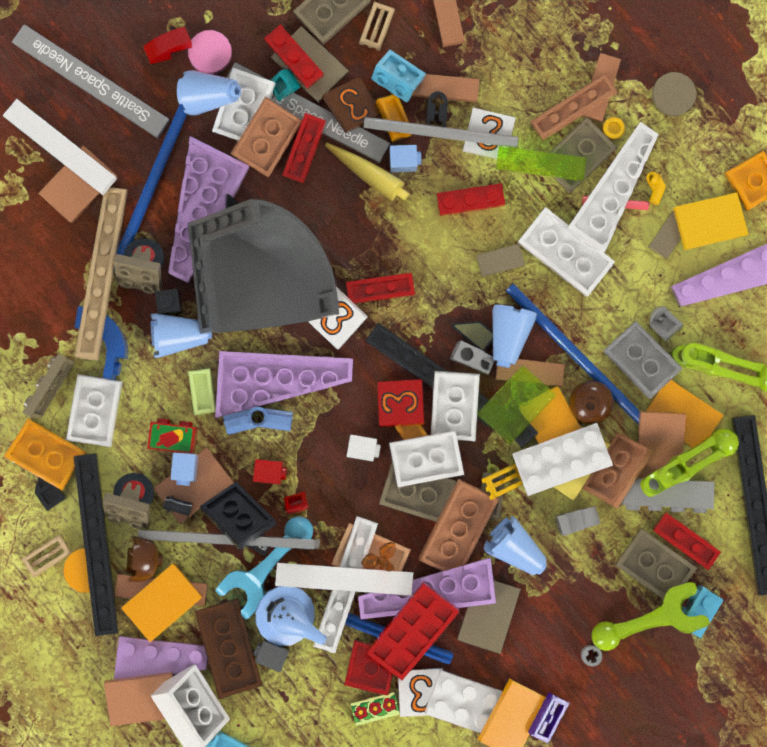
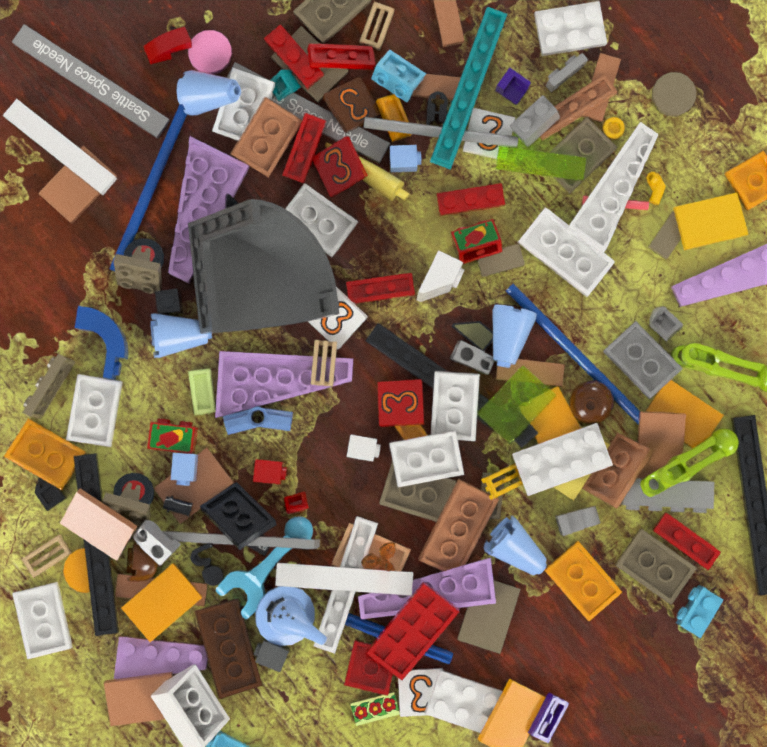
(42, 620): none -> white tile
(98, 524): none -> tile
(101, 274): tan tile -> none
(155, 542): none -> light grey leg
(211, 573): none -> black leg
(323, 218): none -> white tile
(325, 344): none -> tan tile
(339, 166): none -> red tile
(341, 56): none -> red plate
(441, 277): none -> white slope
(468, 88): none -> teal tile
(476, 241): none -> brick
(513, 86): none -> dark purple panel
(535, 121): none -> light grey brick
(570, 28): none -> white plate
(572, 66): none -> light grey plate
(583, 580): none -> light orange tile
(598, 658): light grey bush -> none
(608, 635): lime piece -> none

